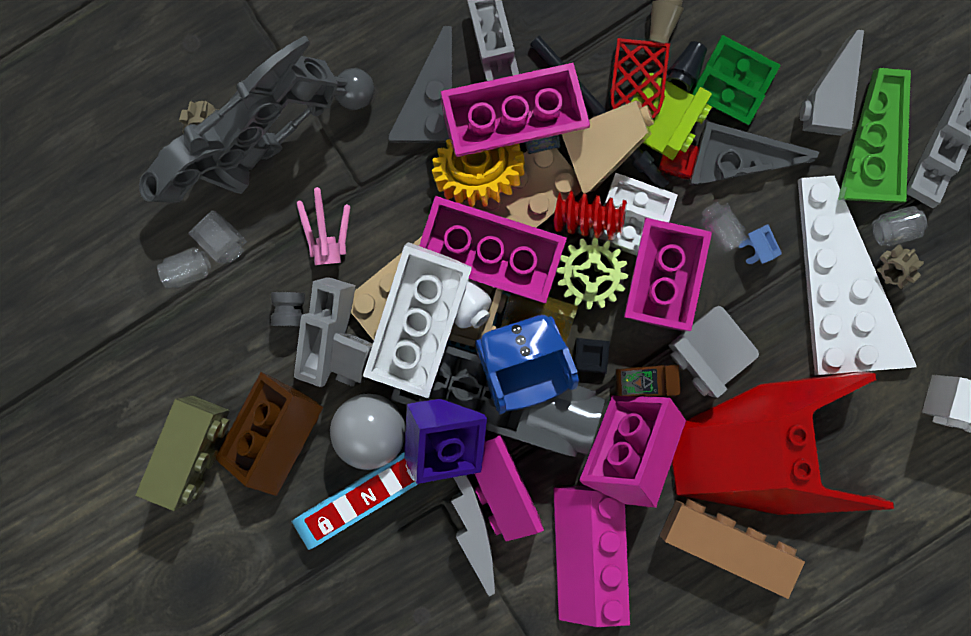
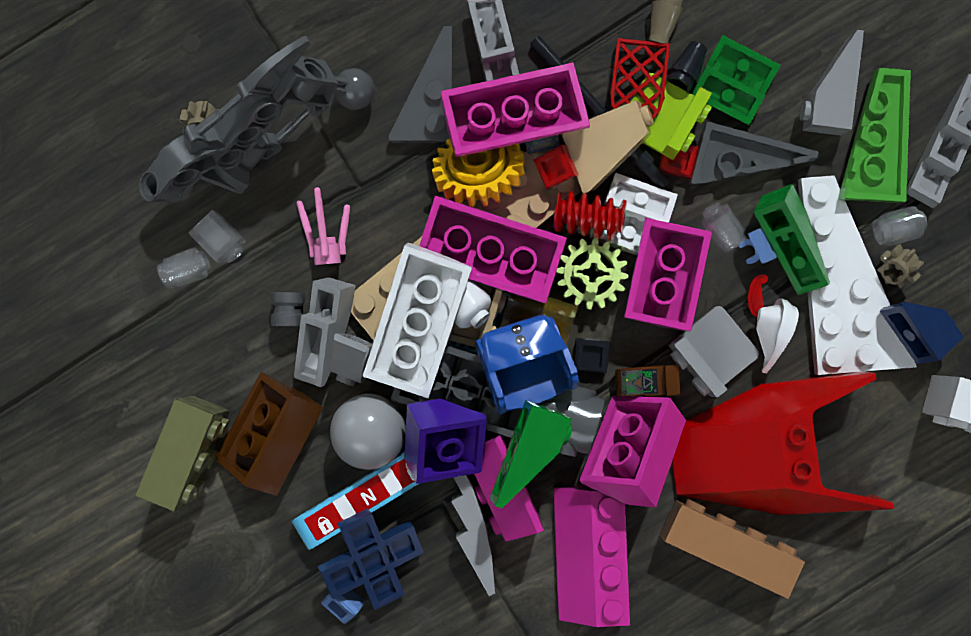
(344, 606): none -> medium blue slope
(370, 559): none -> dark blue plate
(533, 445): none -> green slope
(555, 167): none -> red tile
(774, 323): none -> white piece
(792, 238): none -> green slope
(923, 330): none -> dark blue slope

